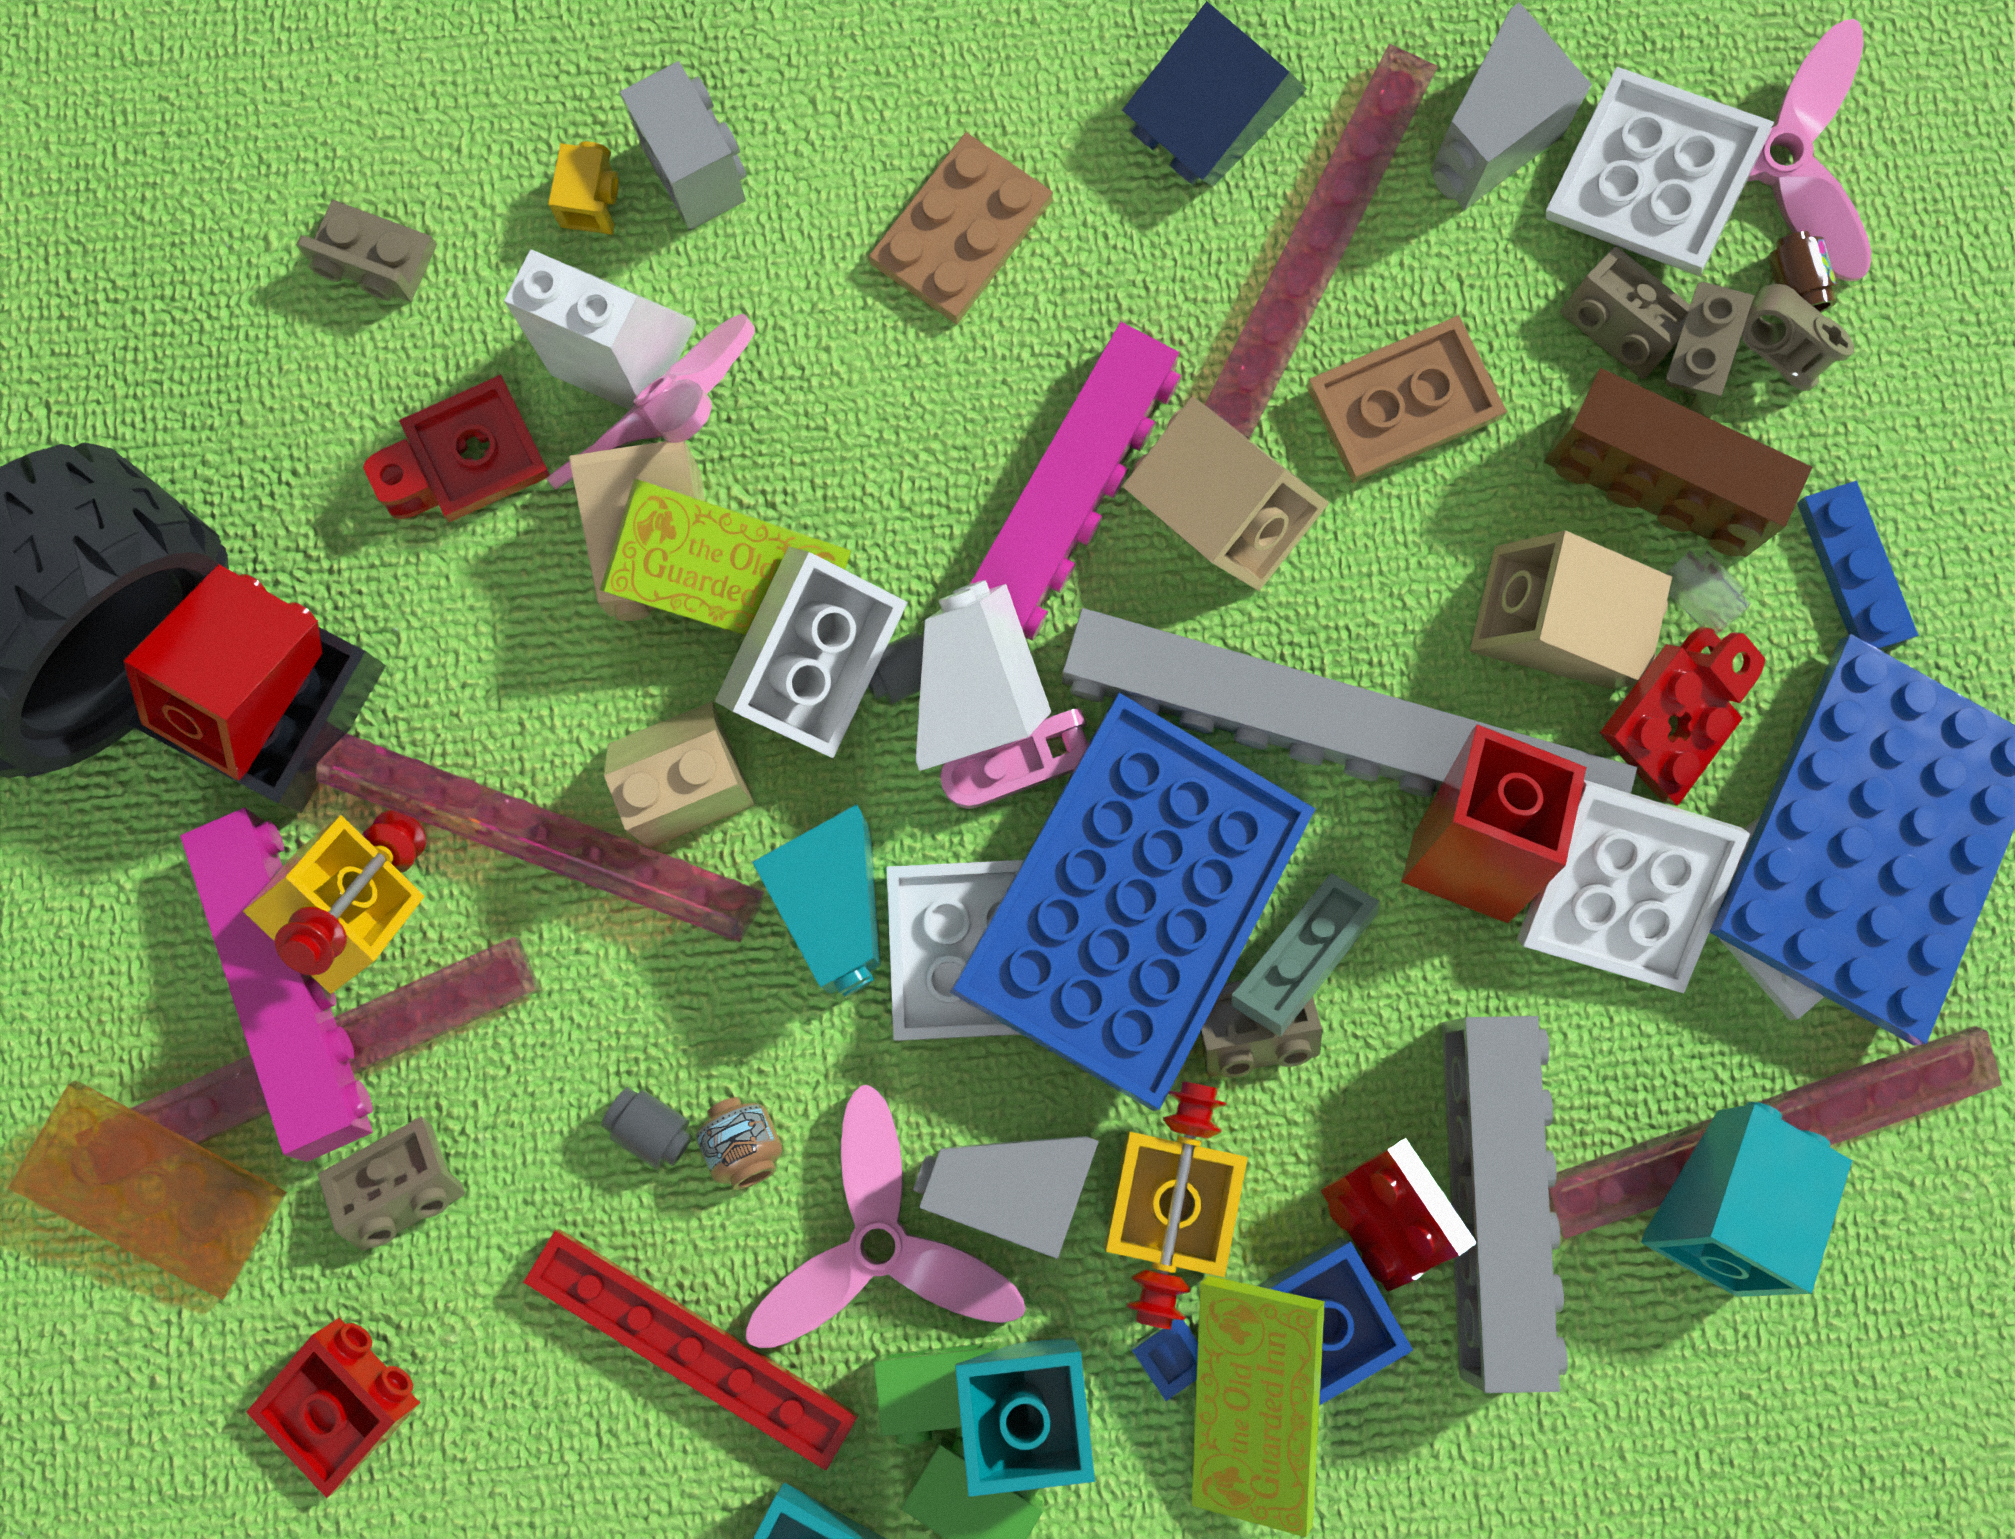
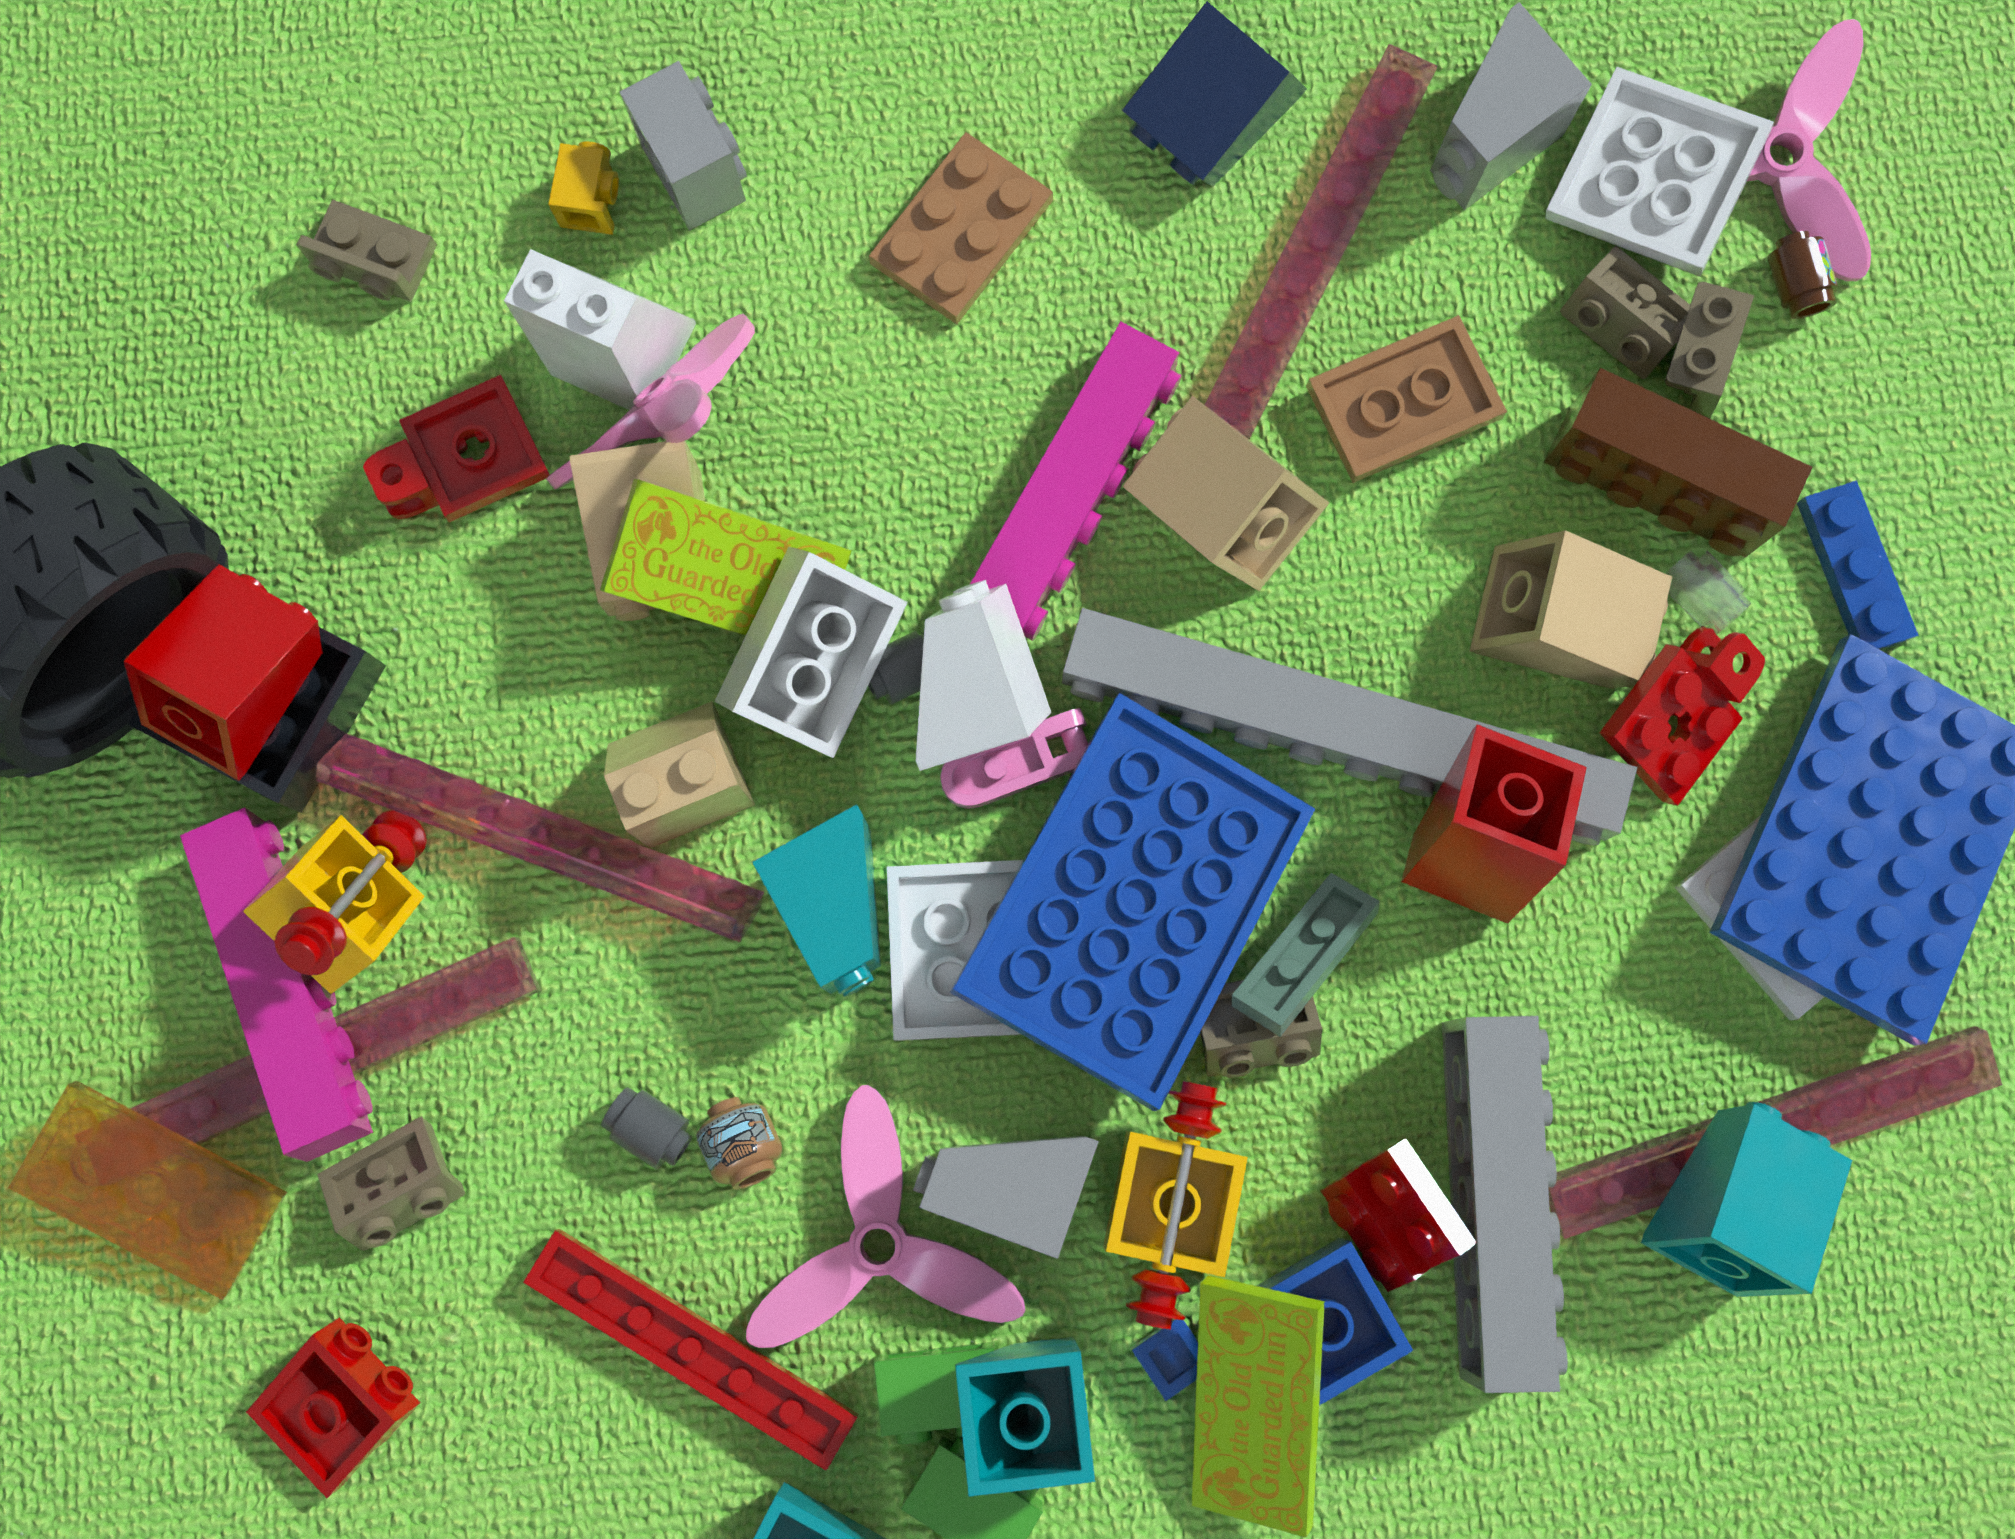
(1635, 888): white plate -> none
(1801, 344): dark tan piece -> none

